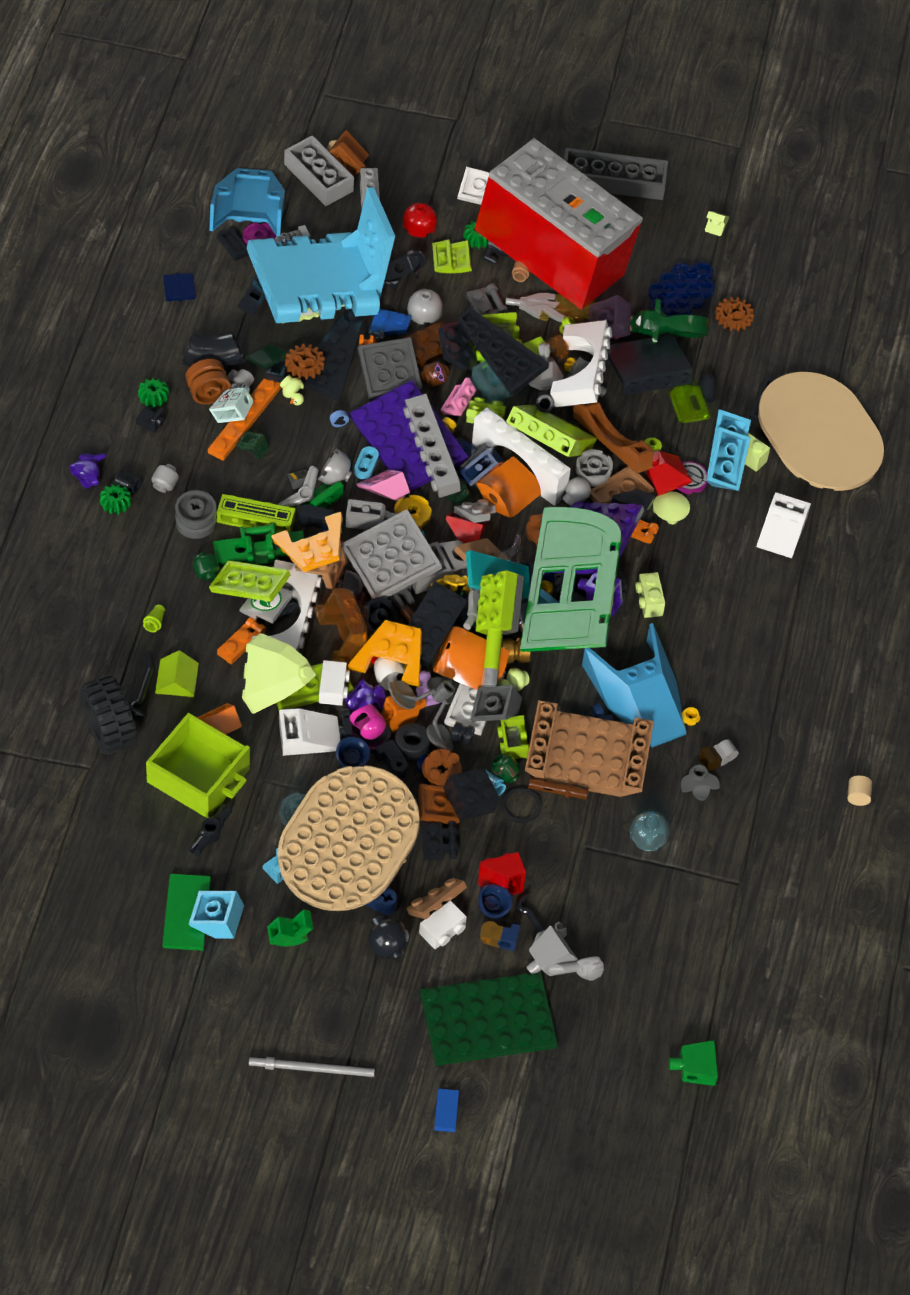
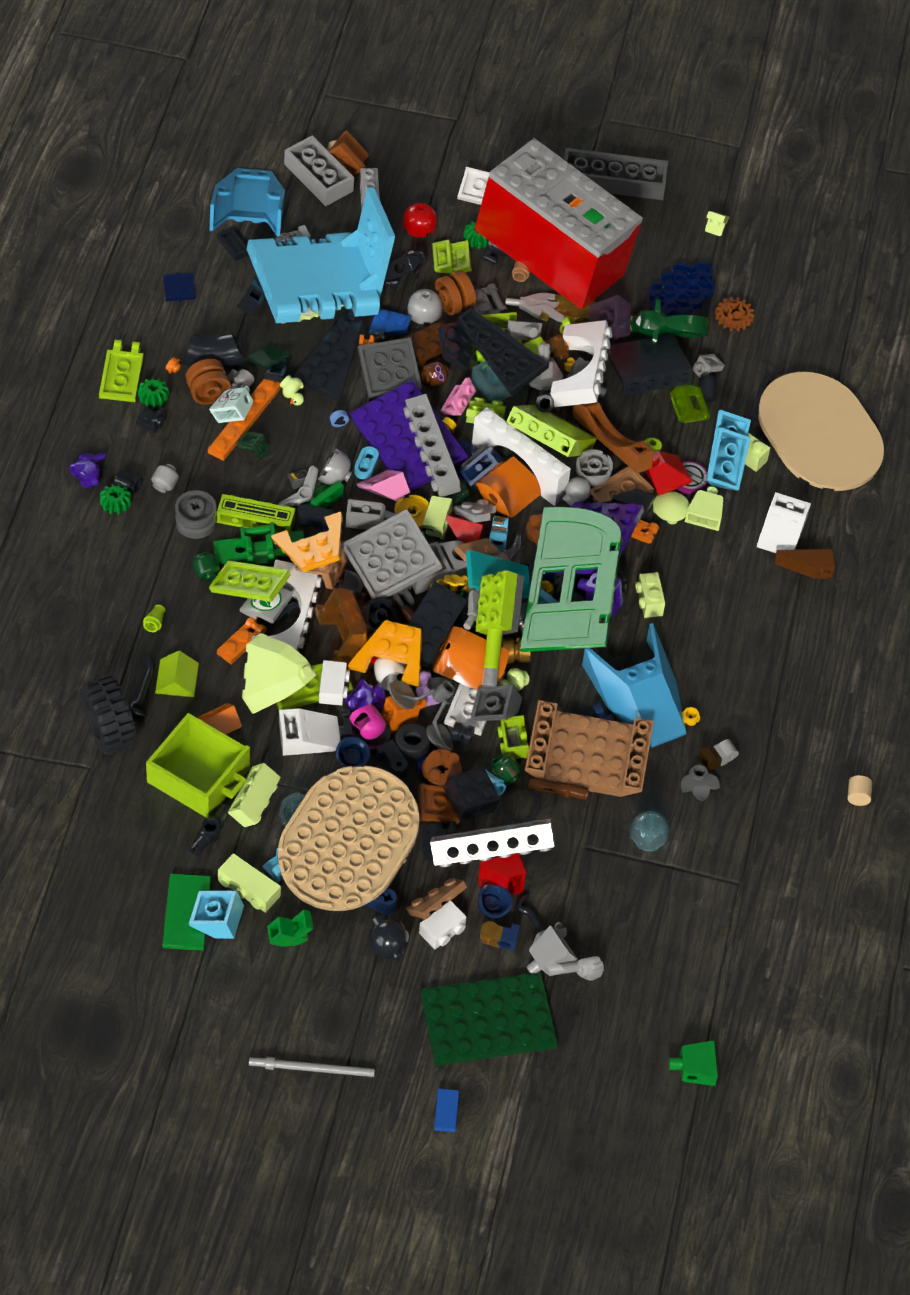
(121, 373): none -> lime tile
(173, 365): none -> orange plate
(249, 883): none -> yellowish green brick
(254, 795): none -> yellowish green brick
(257, 231): magenta tile -> none
(305, 361): dark orange gear -> none
(436, 516): none -> yellowish green hinge
(455, 292): none -> dark orange wheel
(499, 531): none -> medium azure leg
(501, 834): none -> brick
(524, 330): none -> light grey tile
(706, 509): none -> yellowish green torso
(707, 364): none -> light grey bracket
(809, 562): none -> reddish brown slope

